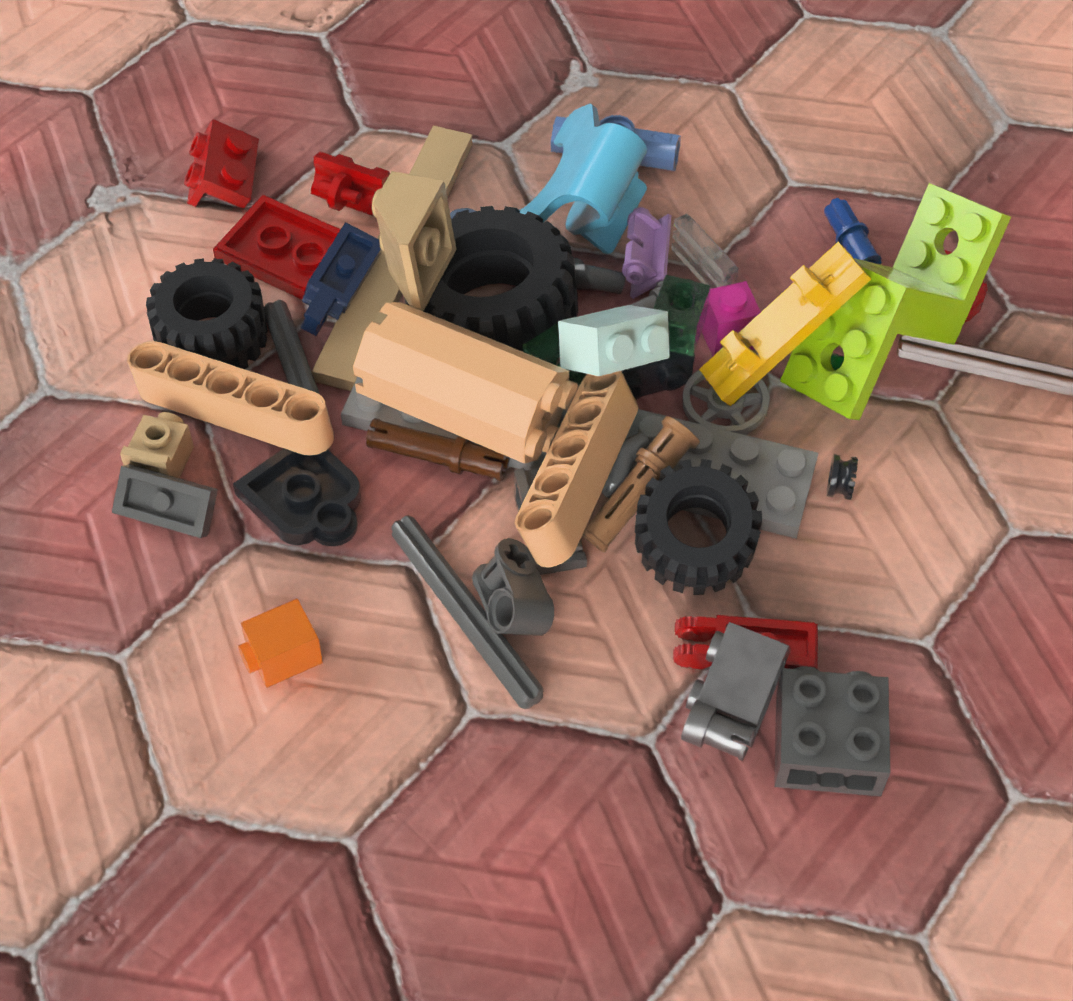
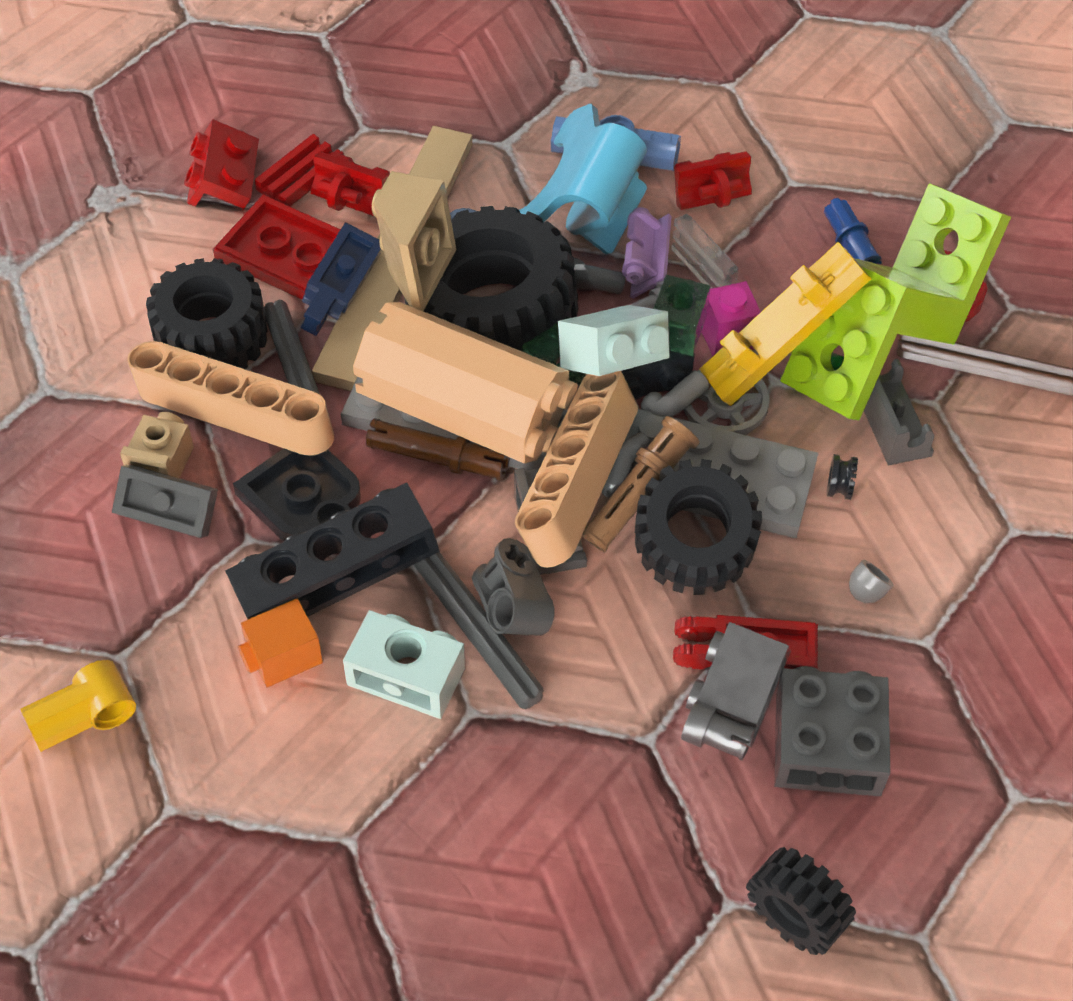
(92, 700): none -> yellow piece
(291, 169): none -> red tile
(360, 560): none -> black brick
(419, 685): none -> light aqua brick
(677, 398): none -> light grey arm
(712, 180): none -> red hips
(801, 900): none -> black tyre
(869, 583): none -> light grey hinge
(896, 421): none -> dark grey hinge

